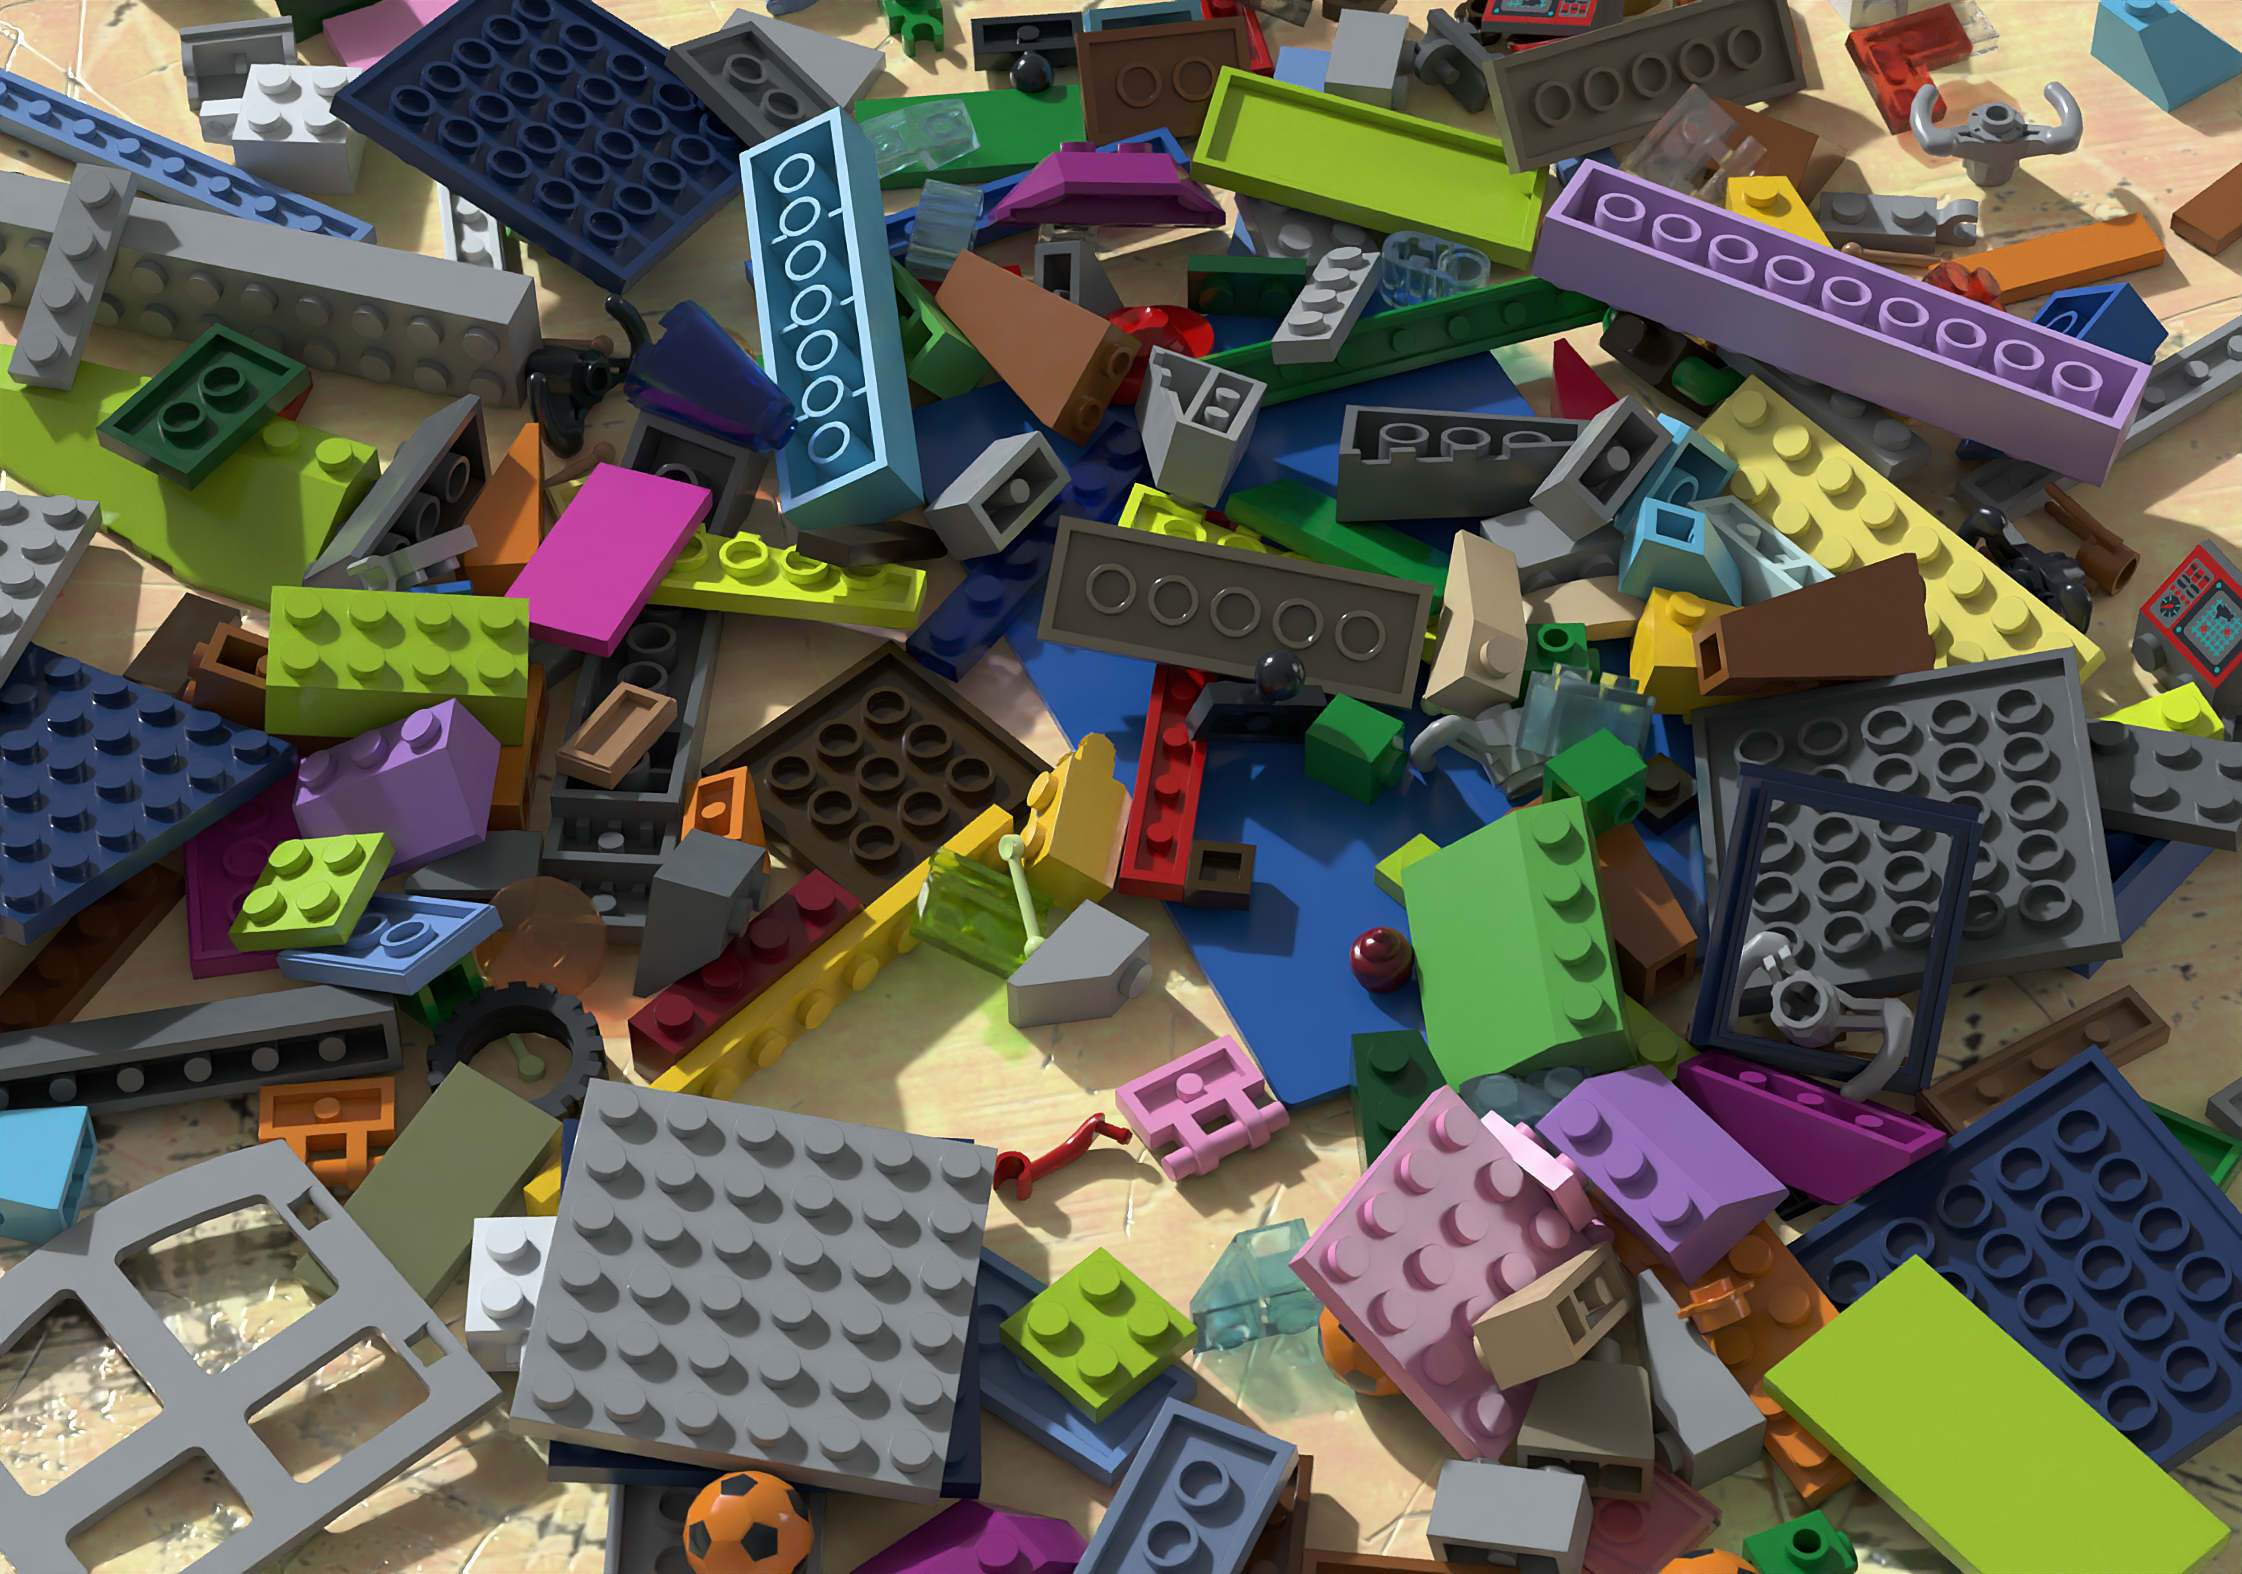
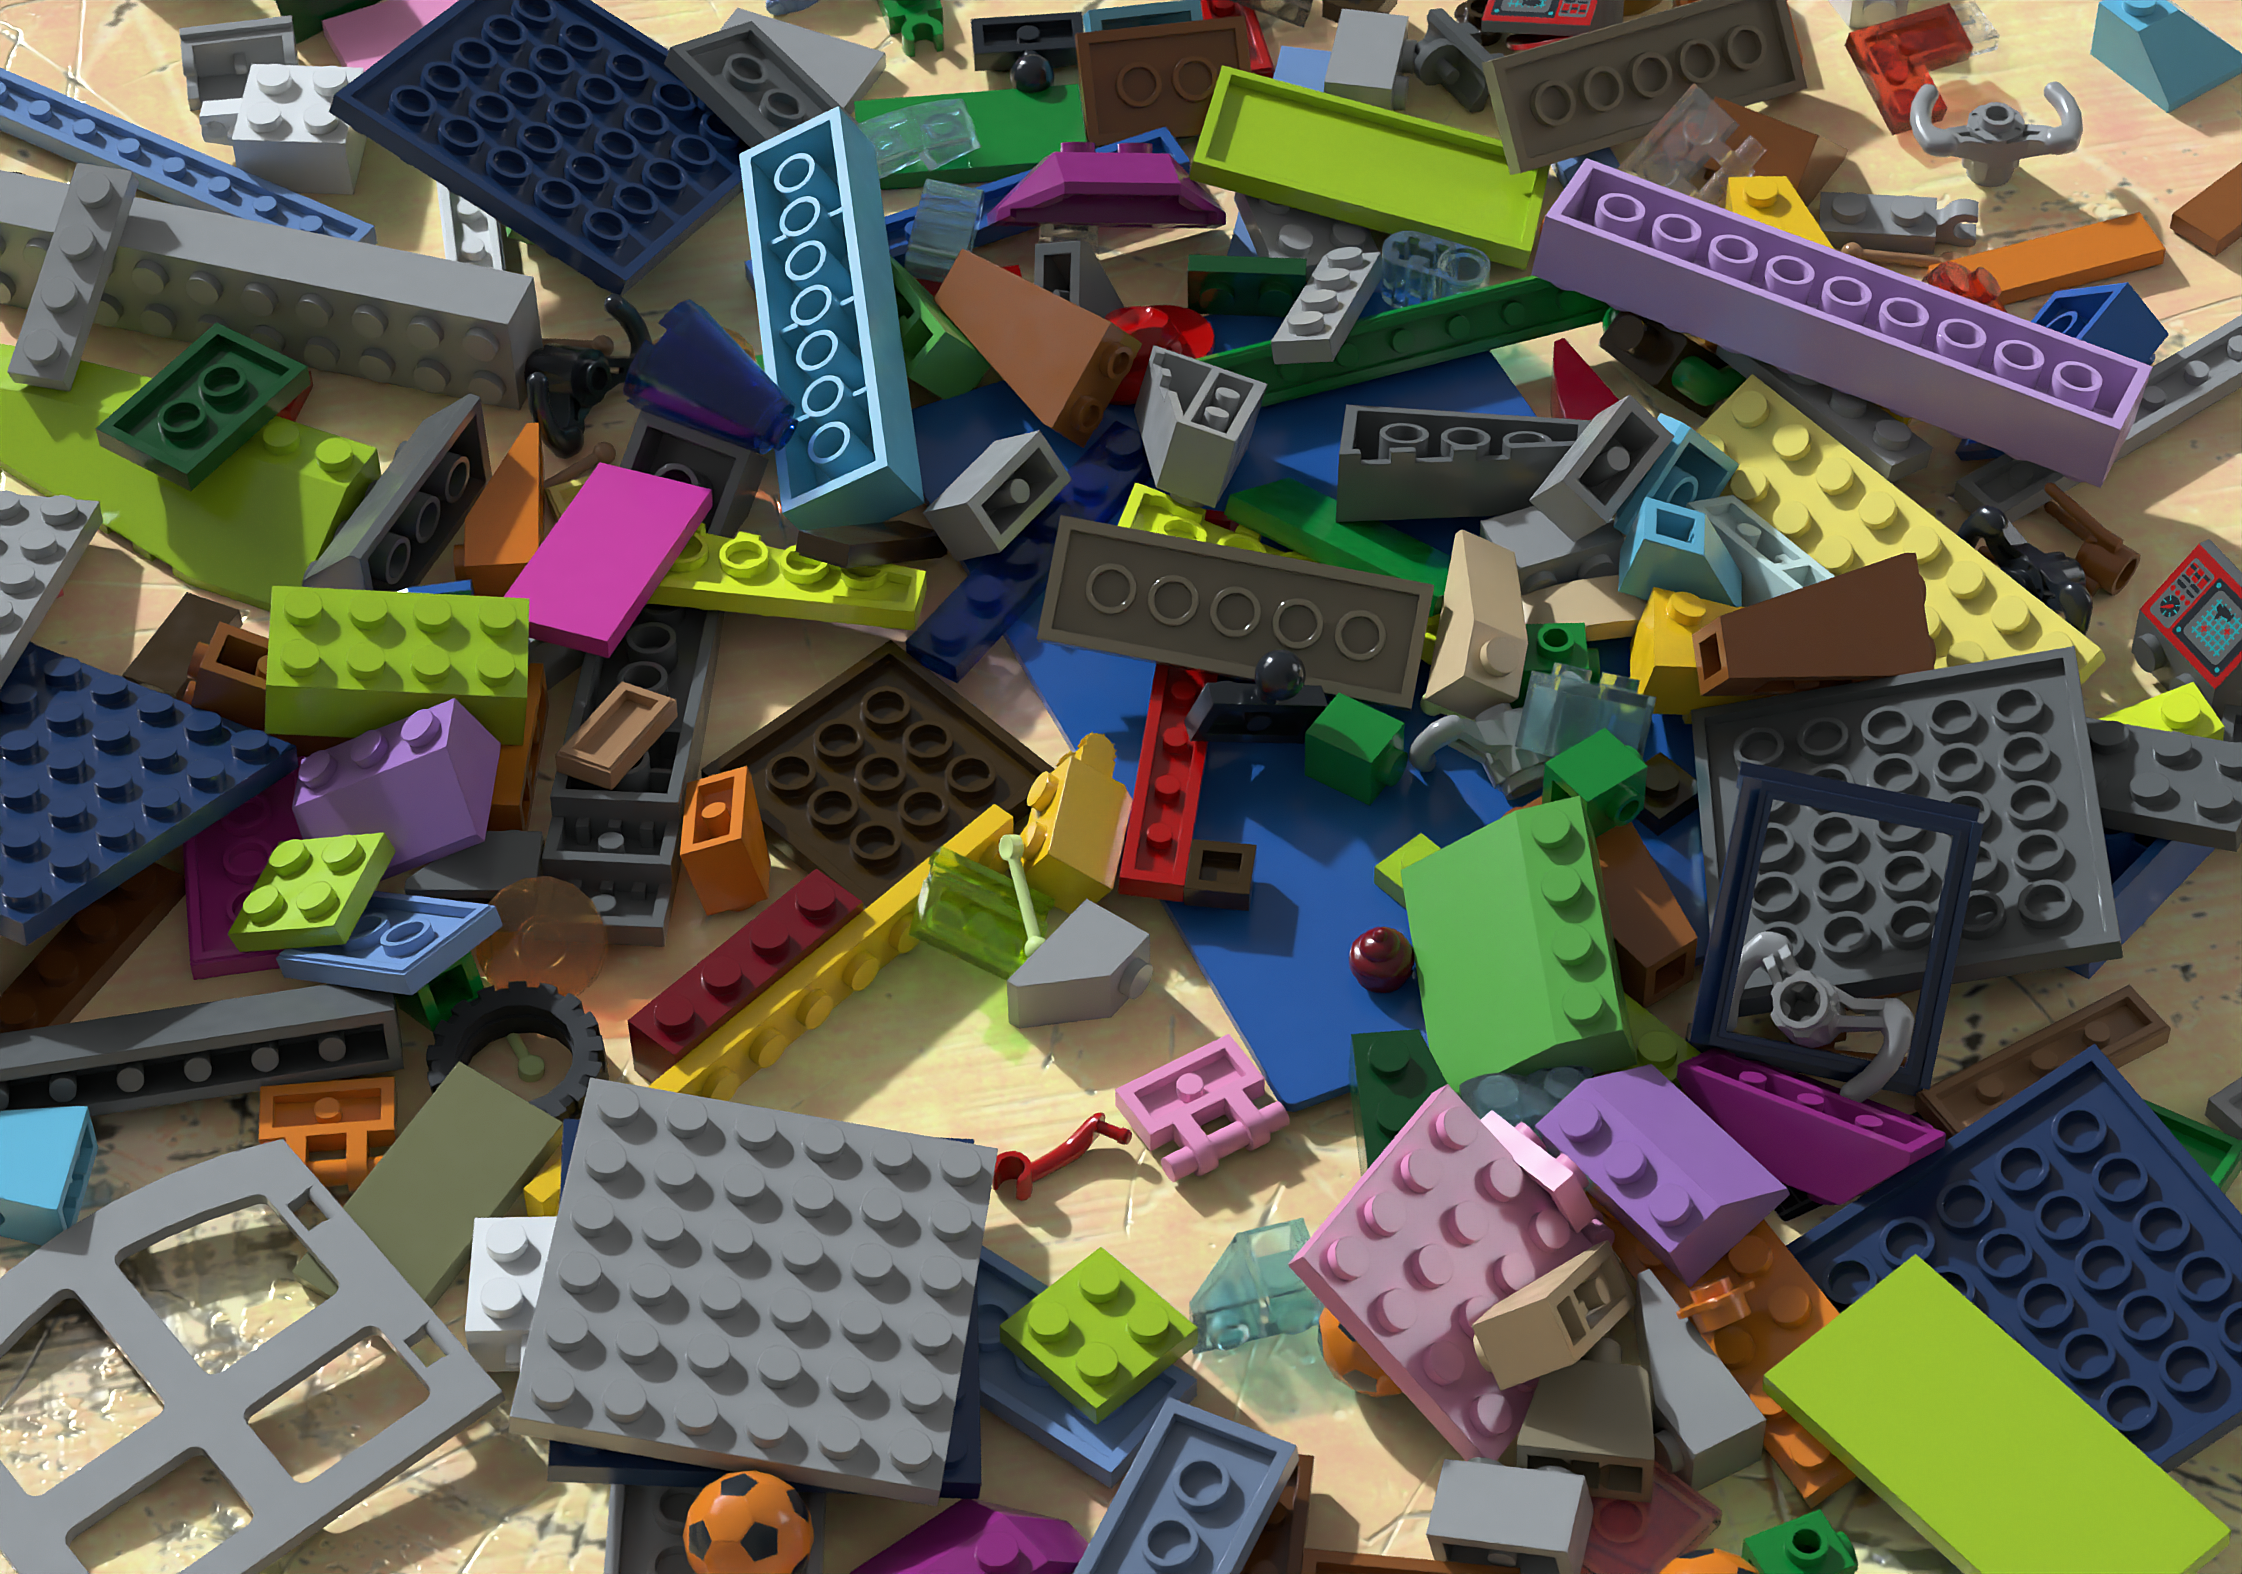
(414, 562): light grey plate -> none
(698, 906): dark grey slope -> none

